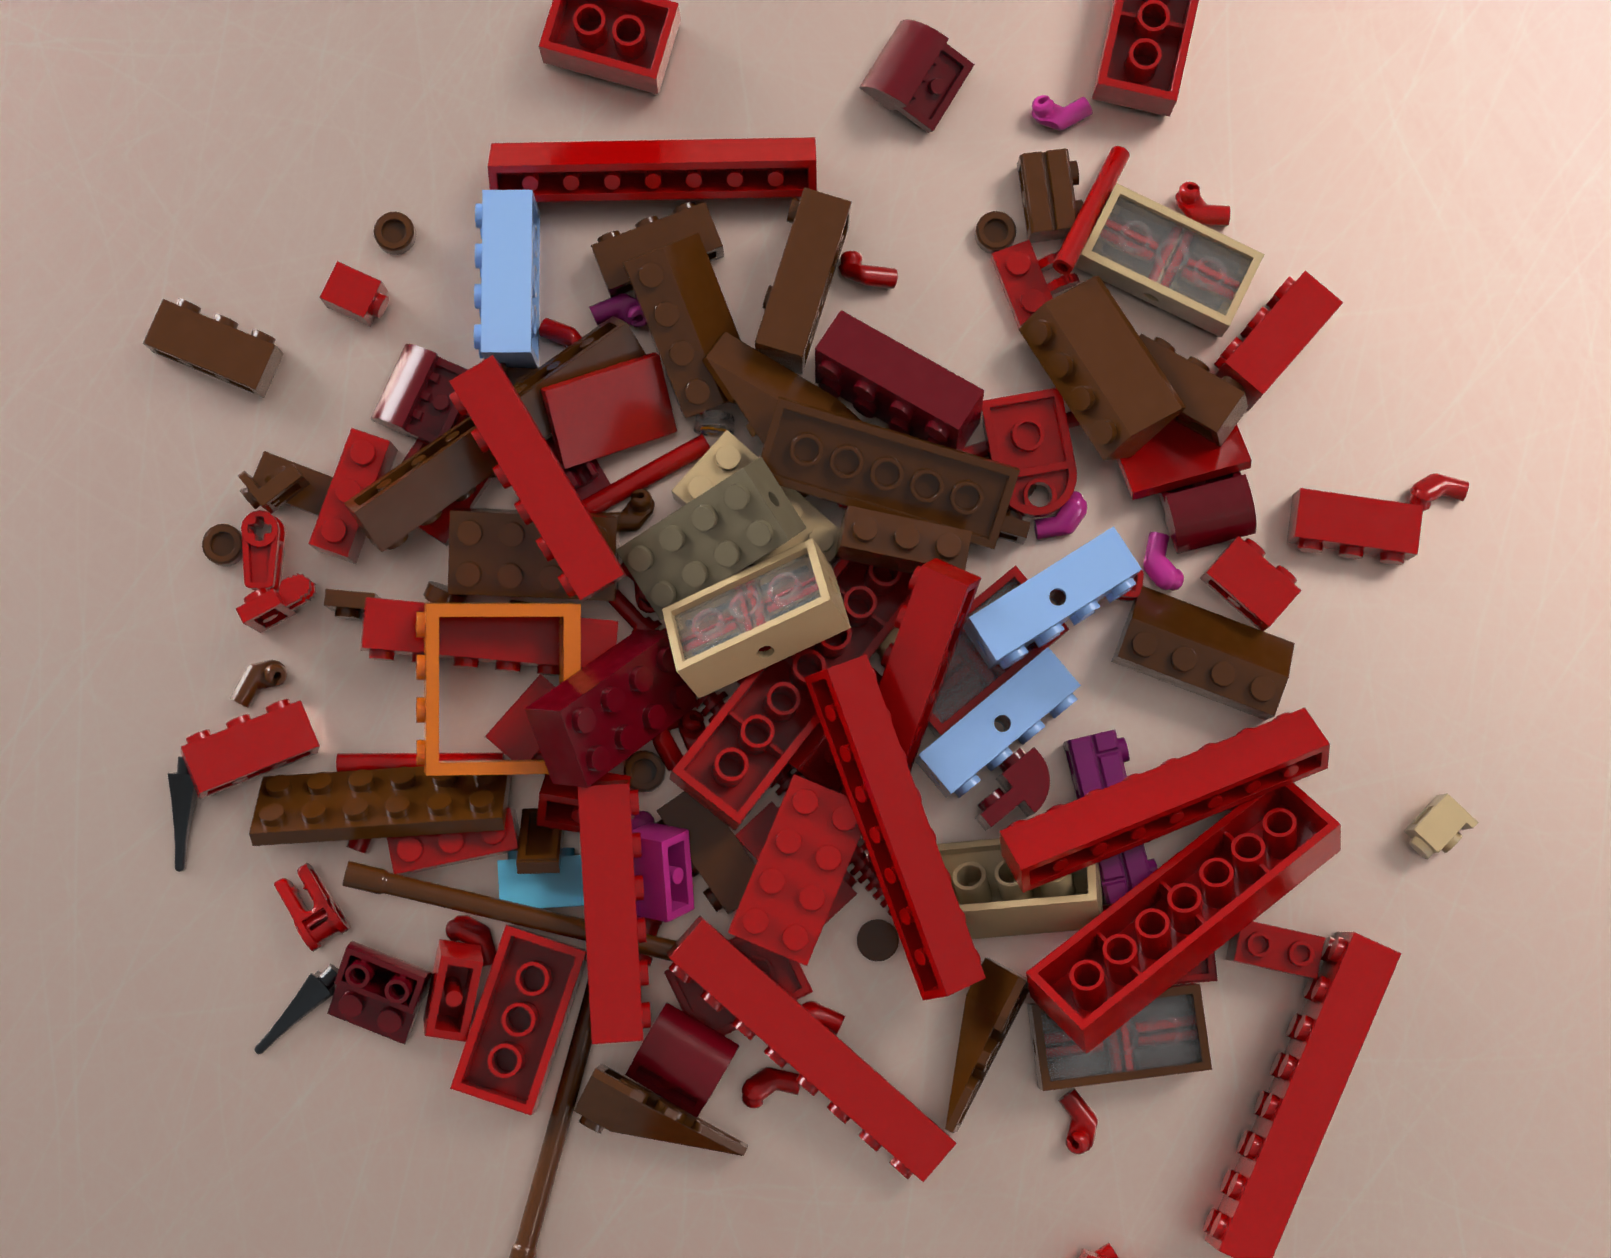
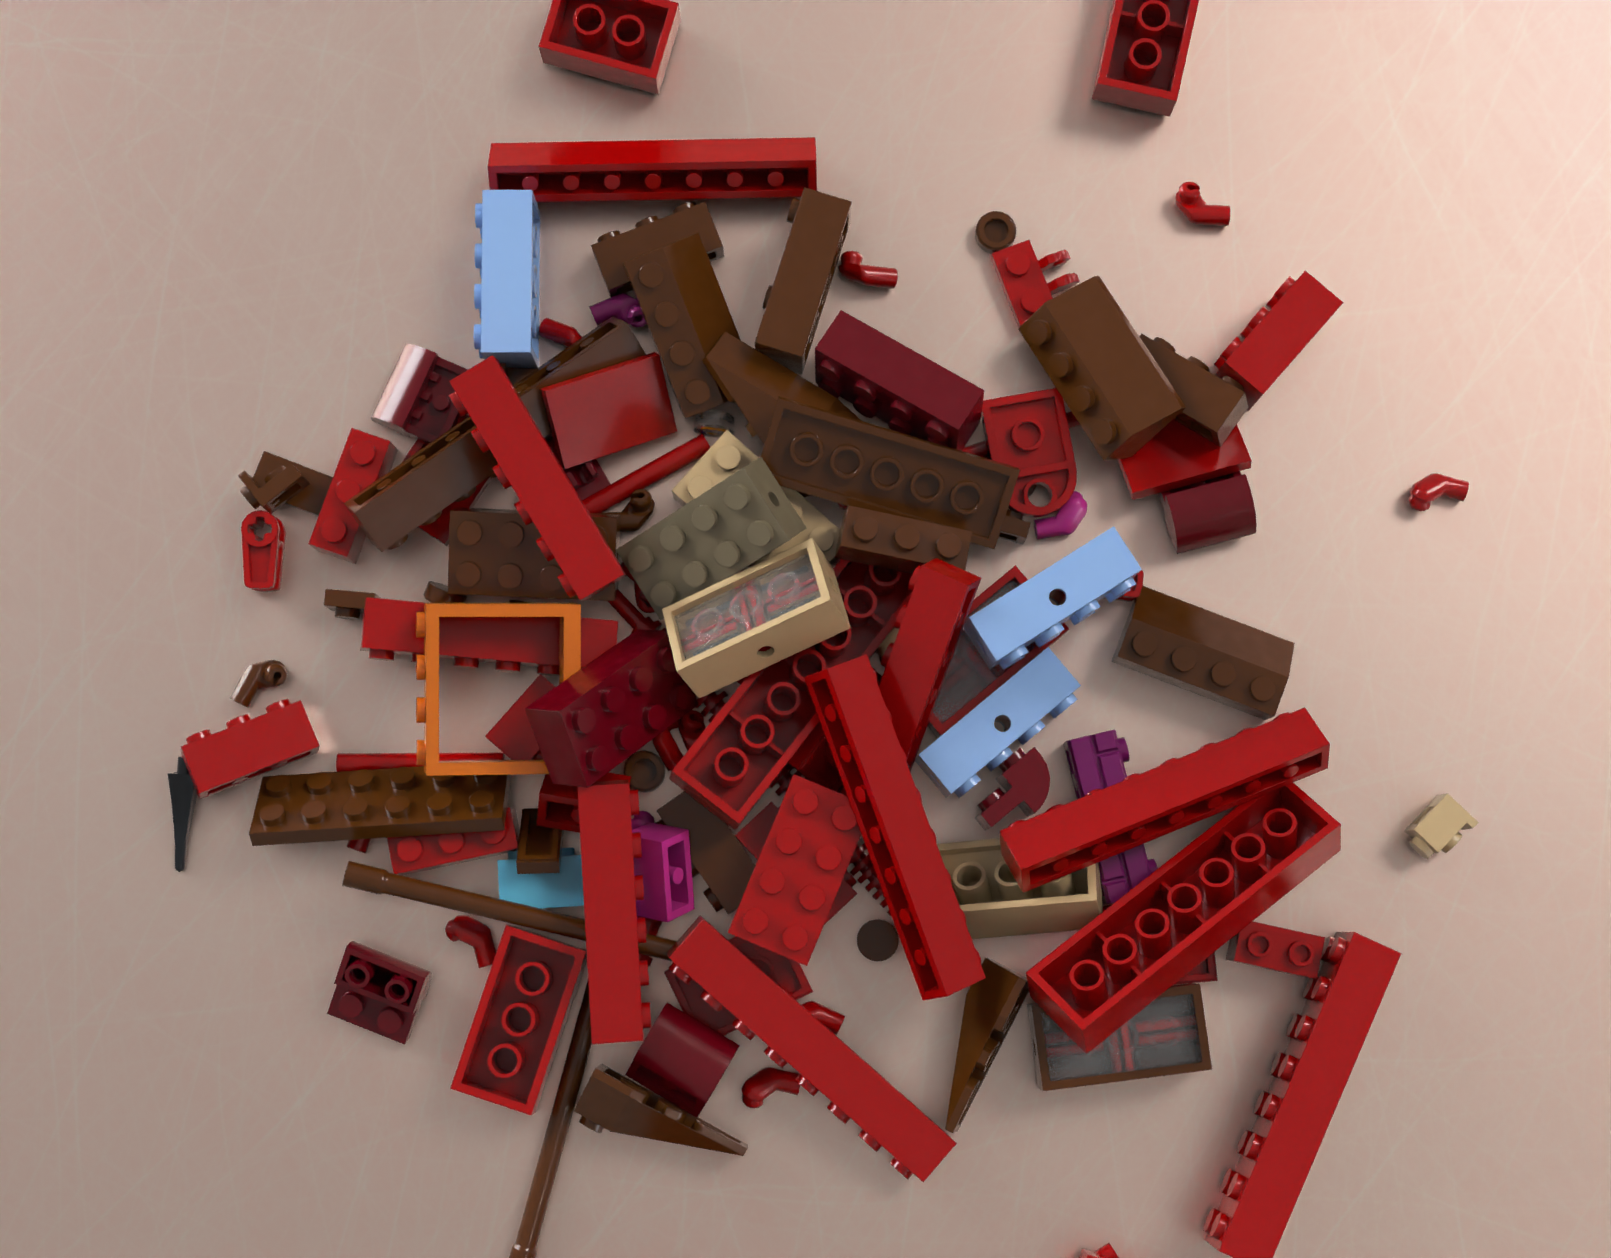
(214, 346): reddish brown brick -> none
(223, 545): reddish brown tile -> none
(268, 608): red hinge -> none
(313, 992): black piece -> none
(324, 917): red piece -> none
(355, 294): red brick -> none
(394, 233): reddish brown tile -> none
(453, 990): red brick -> none
(917, 74): dark red brick -> none
(1048, 194): reddish brown brick -> none
(1058, 117): dark pink arm -> none
(1082, 1123): red arm -> none
(1091, 210): red piece -> none
(1157, 564): dark pink arm -> none
(1169, 260): brick -> none
(1251, 582): red brick -> none
(1354, 526): red brick -> none

